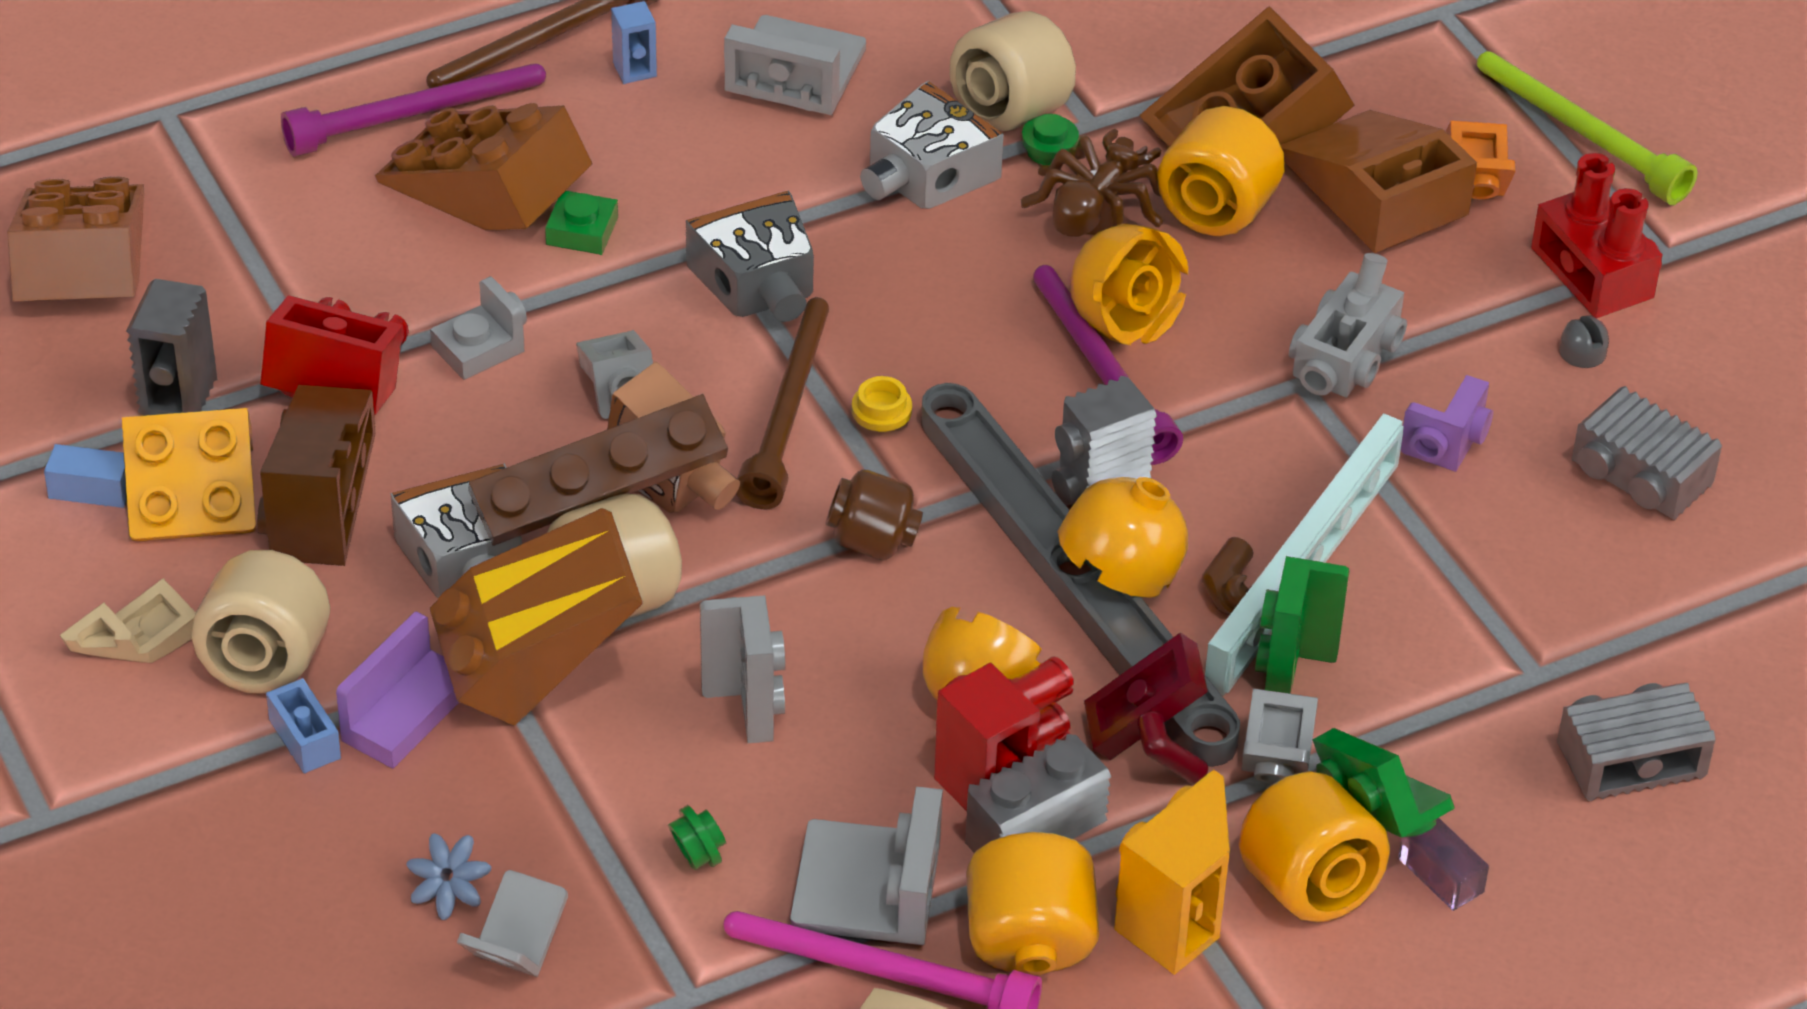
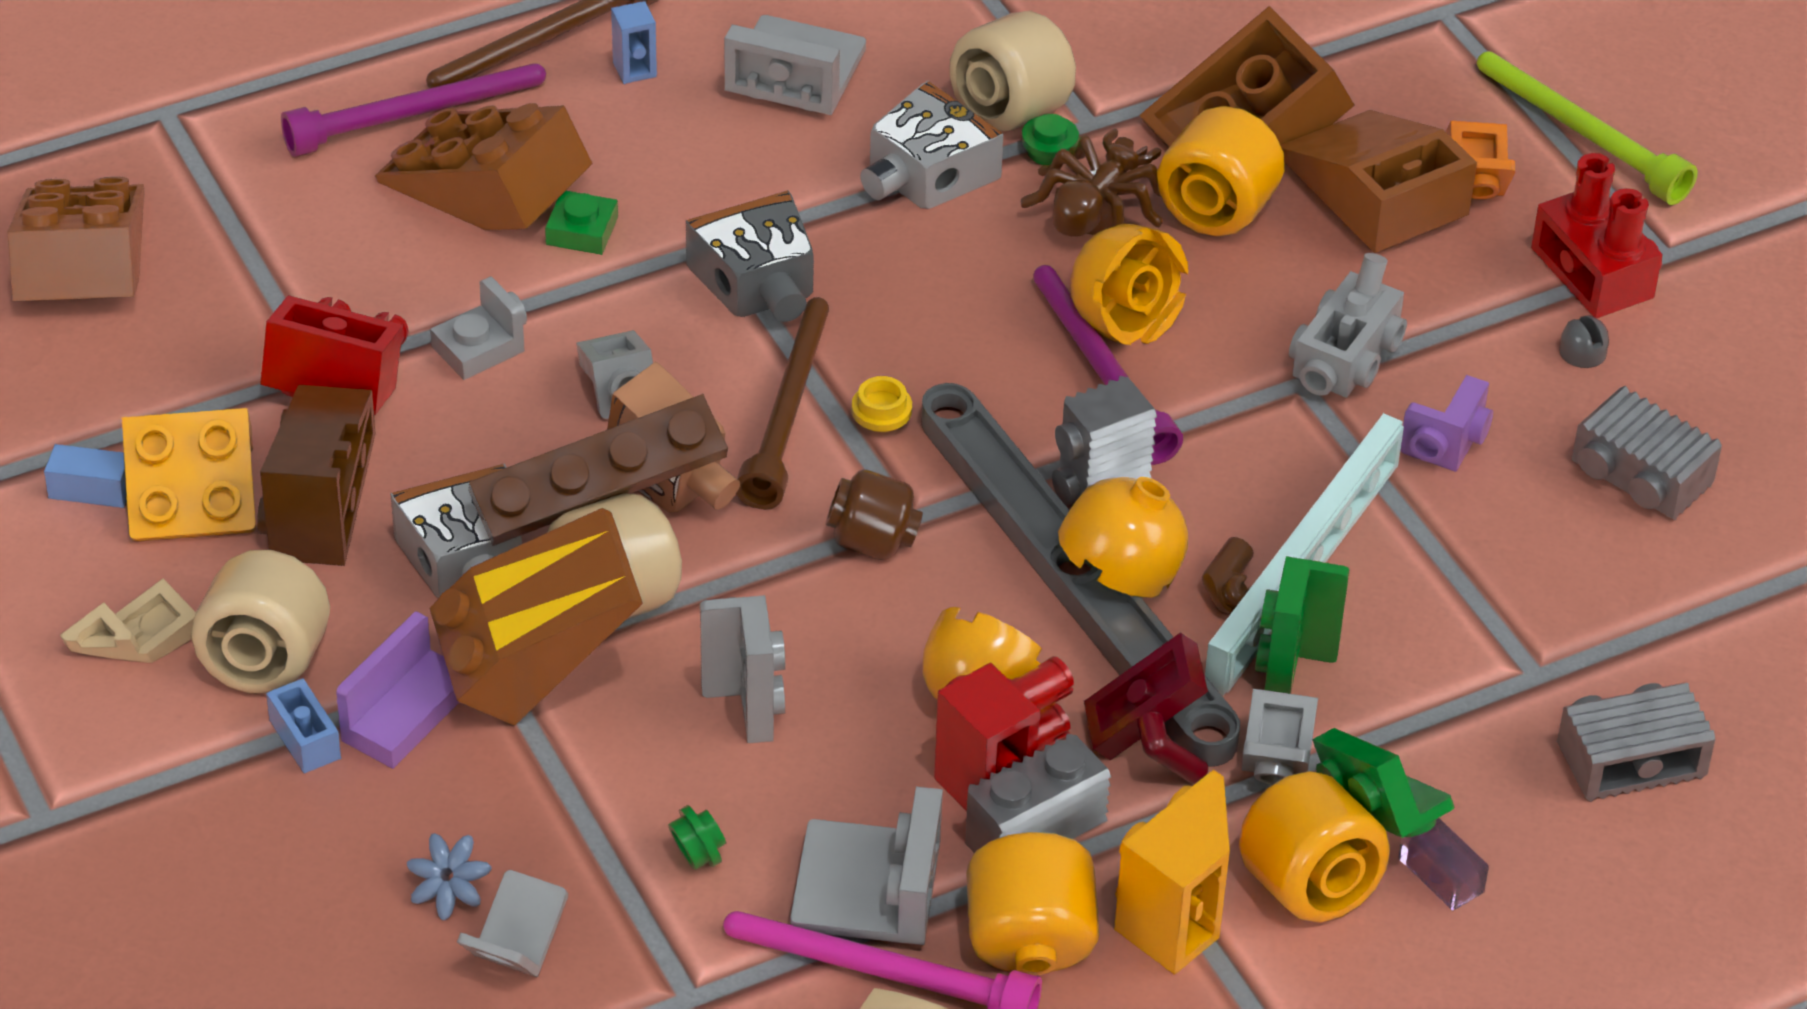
(172, 348): flat silver brick -> none

